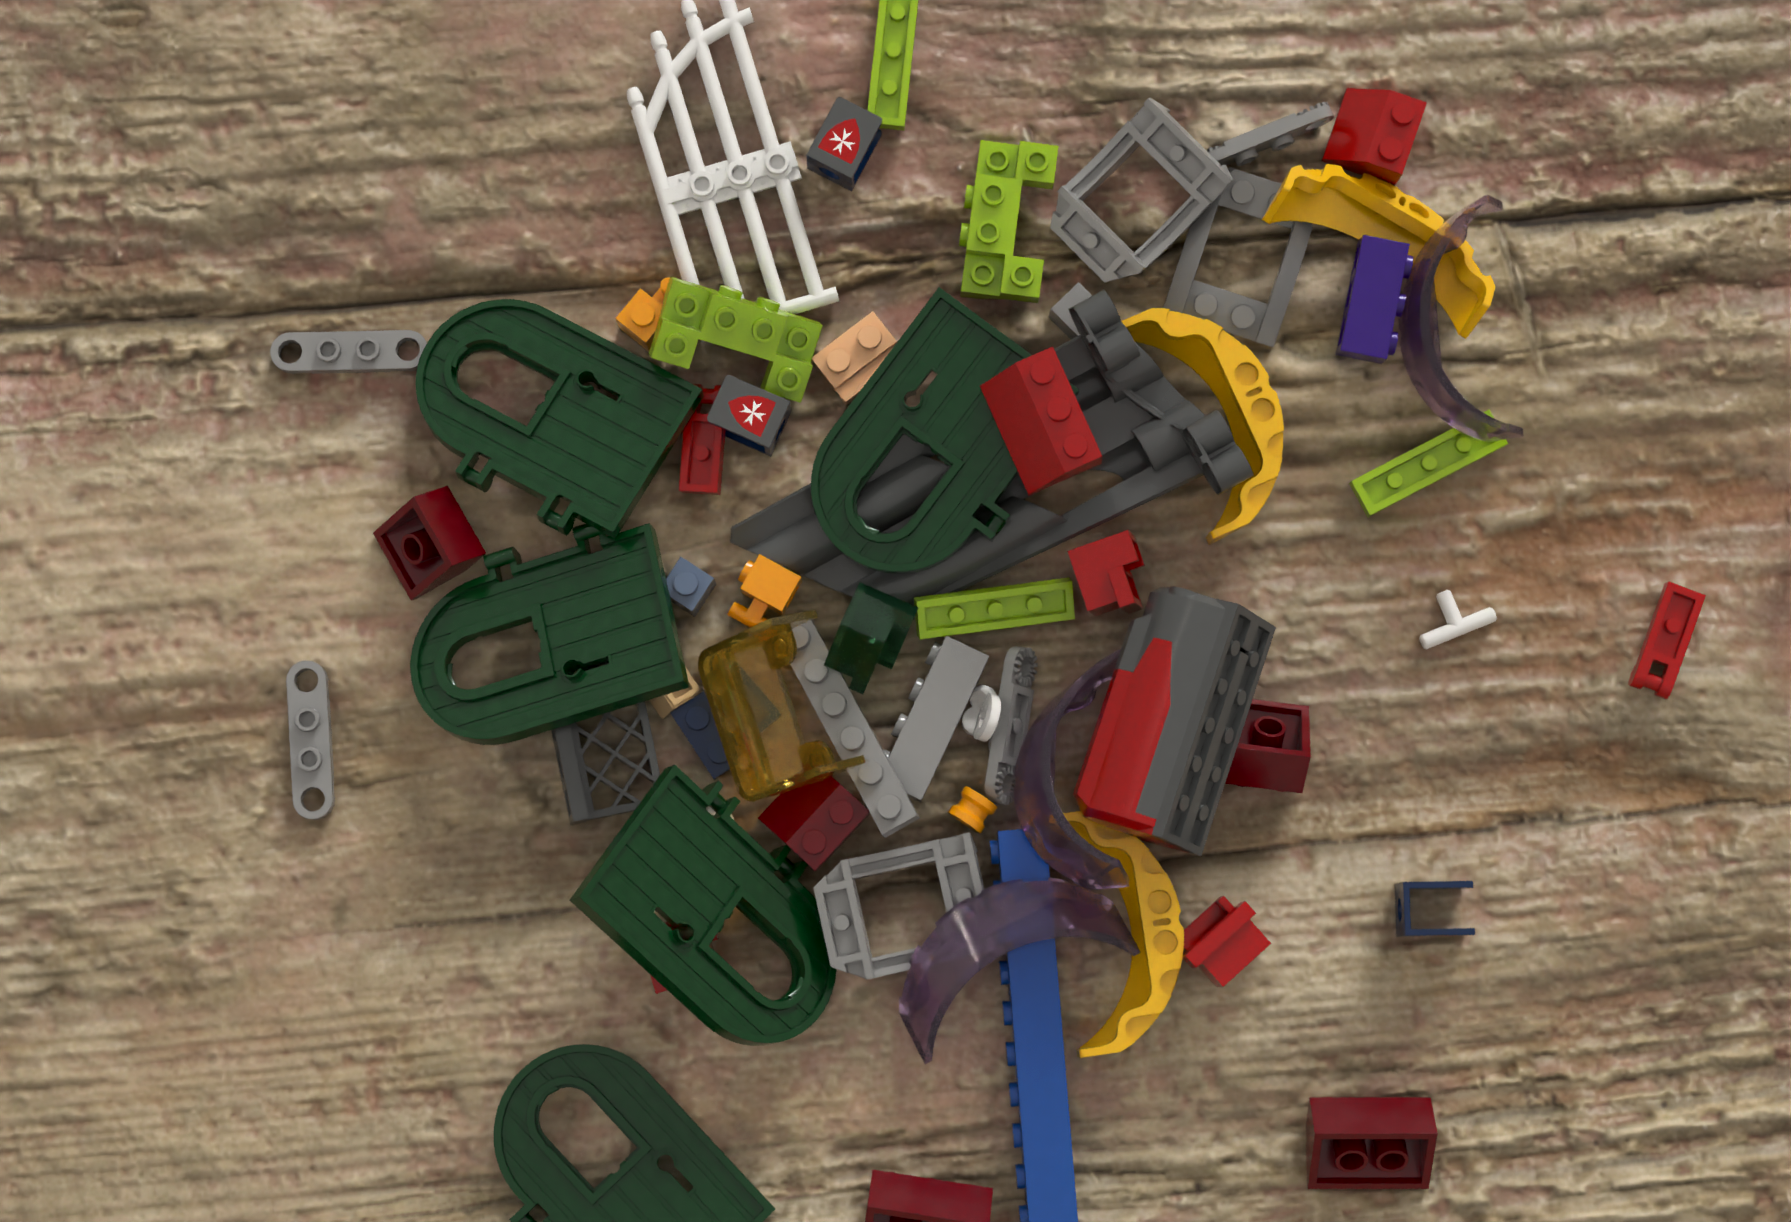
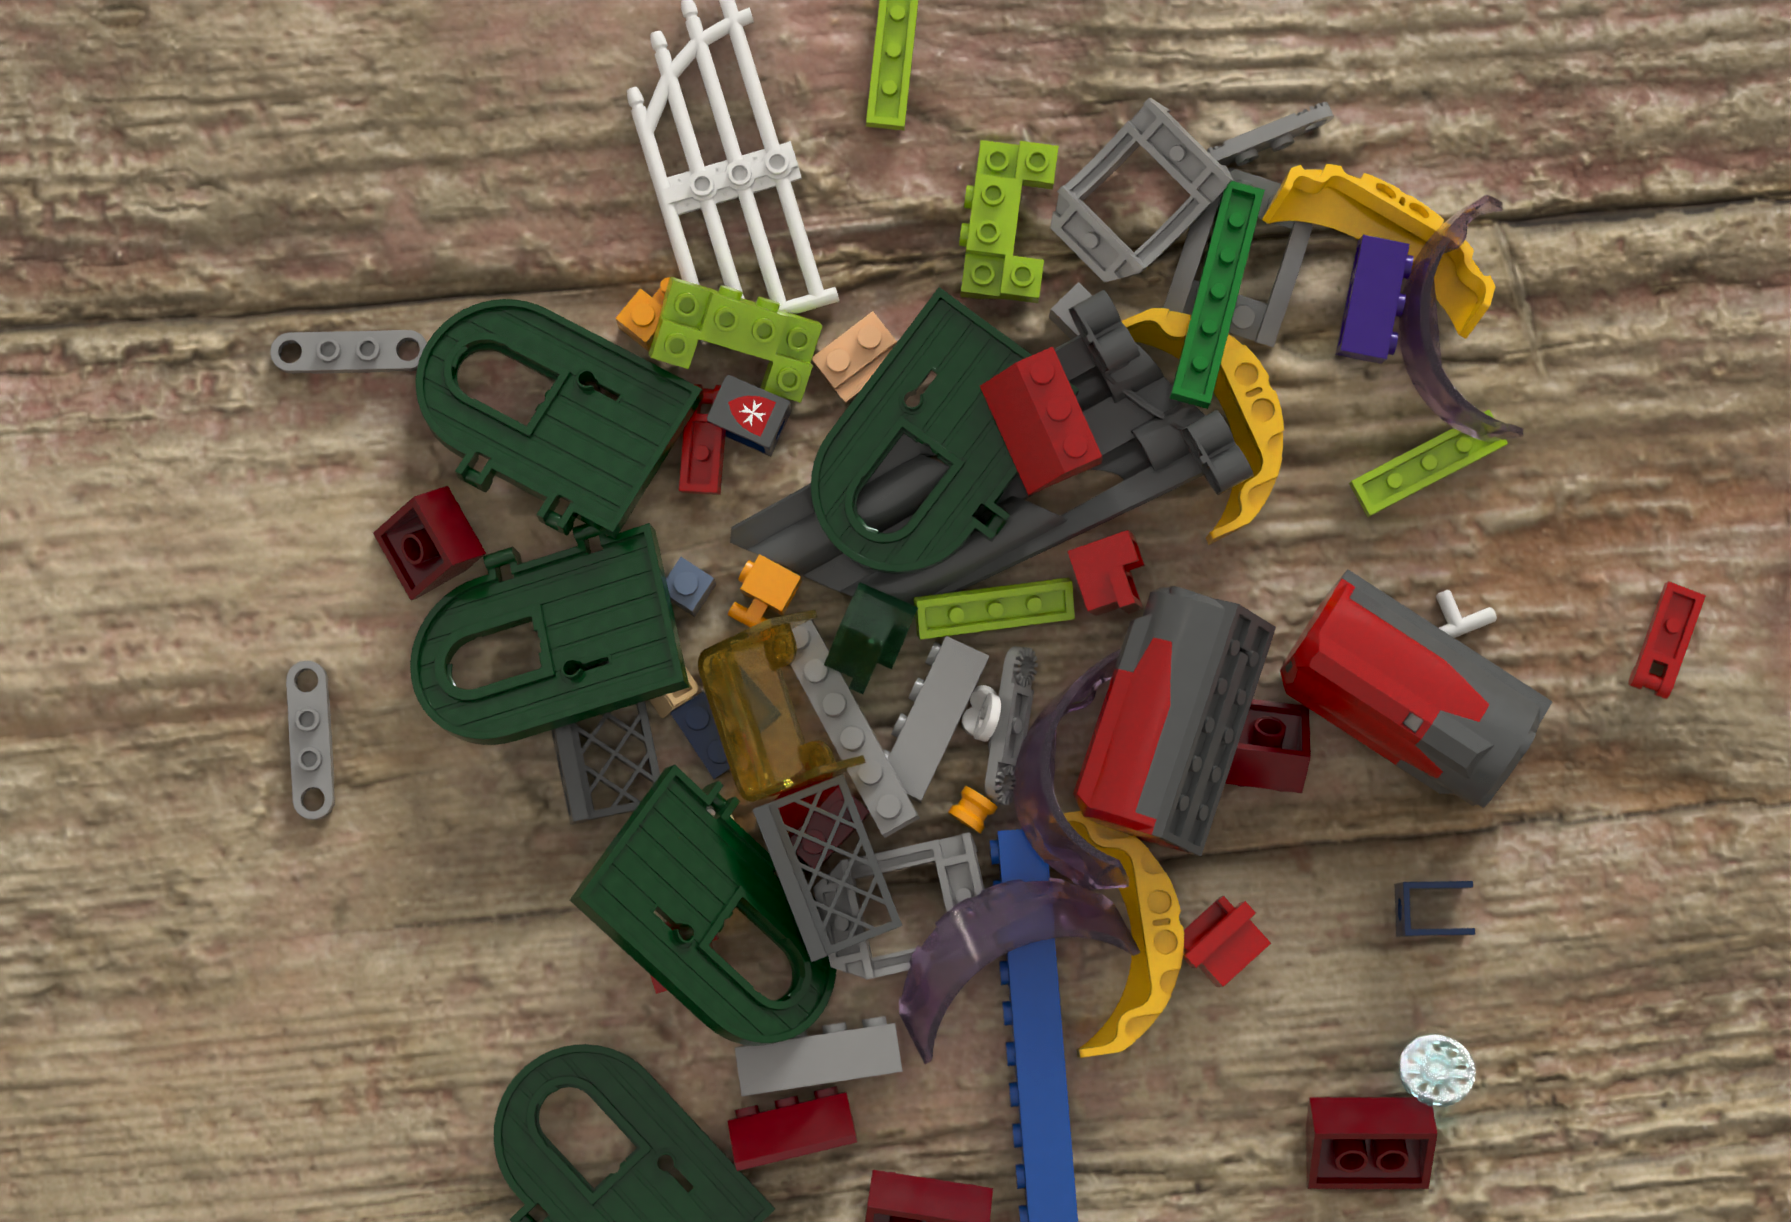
(791, 1128): none -> dark red slope
(793, 879): none -> dark grey fence
(820, 1058): none -> light grey brick
(844, 143): piece -> none
(1217, 294): none -> green plate
(1374, 132): red slope -> none
(1412, 692): none -> piece
(1437, 1070): none -> clear light blue wheel

